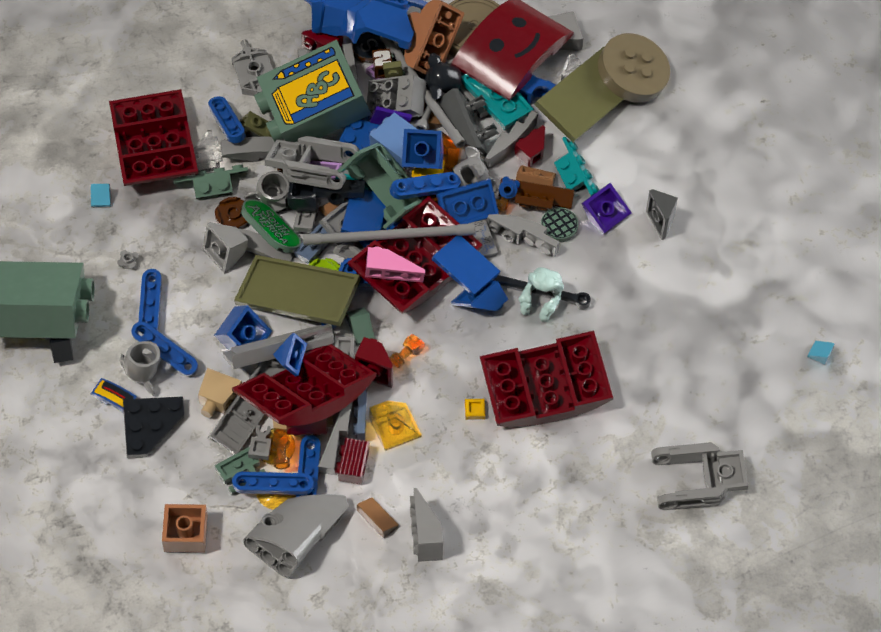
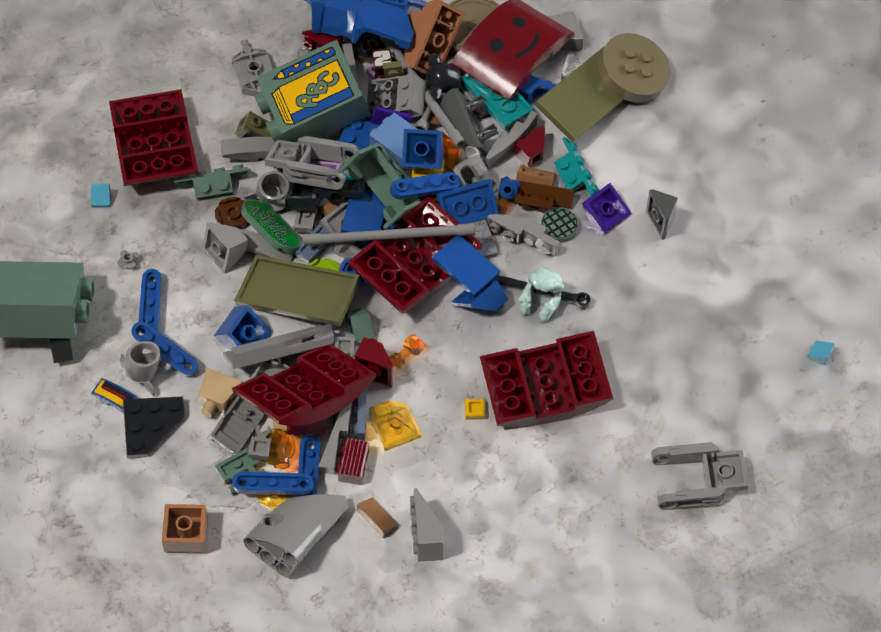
(206, 153): clear slope -> none
(226, 119): blue plate -> none
(291, 353): blue slope -> none
(388, 265): bright pink slope -> none

